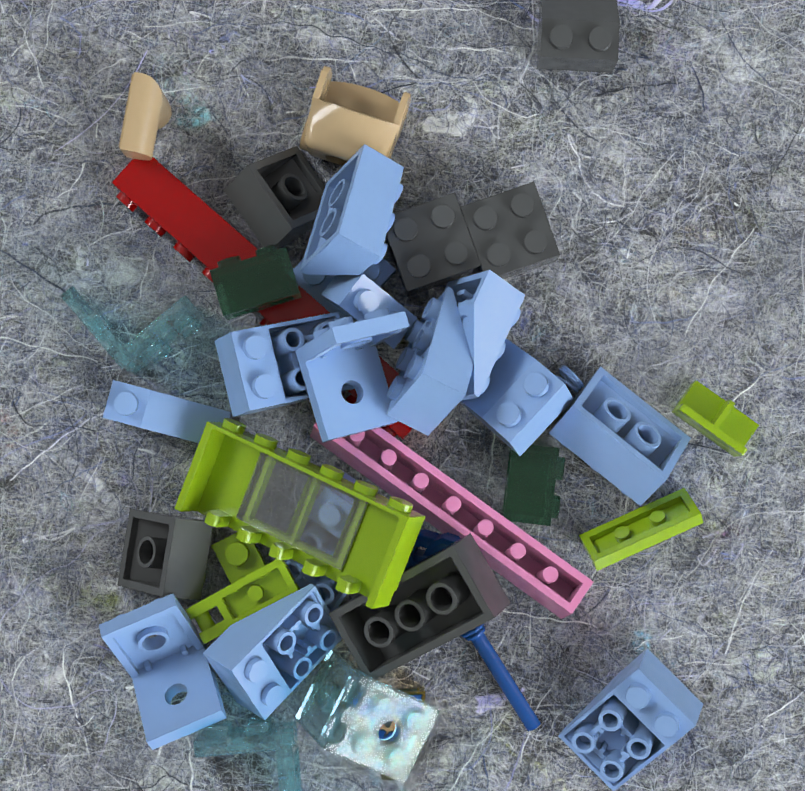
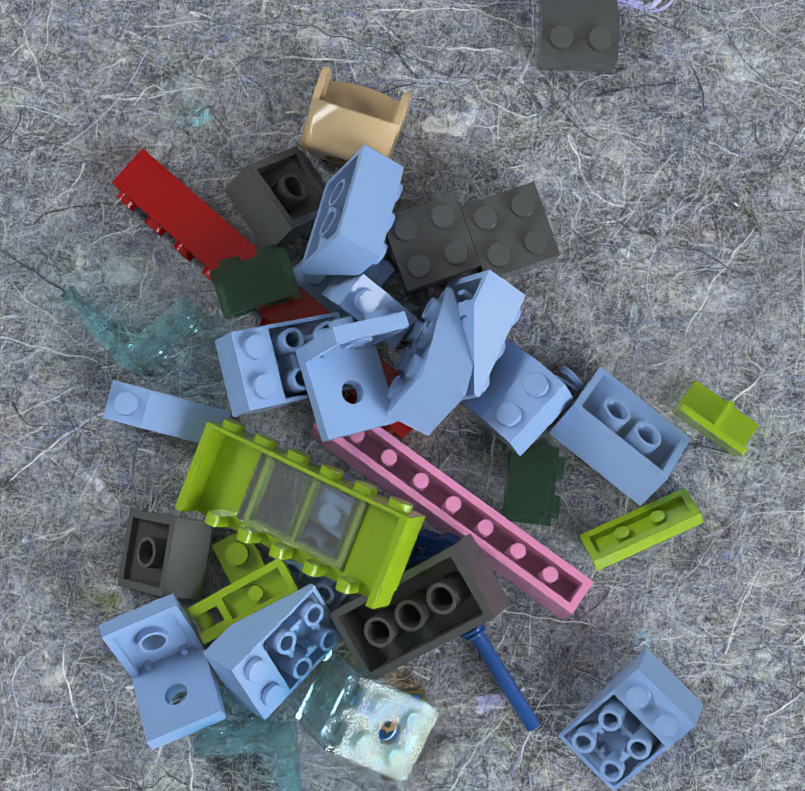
(144, 114): tan brick -> none

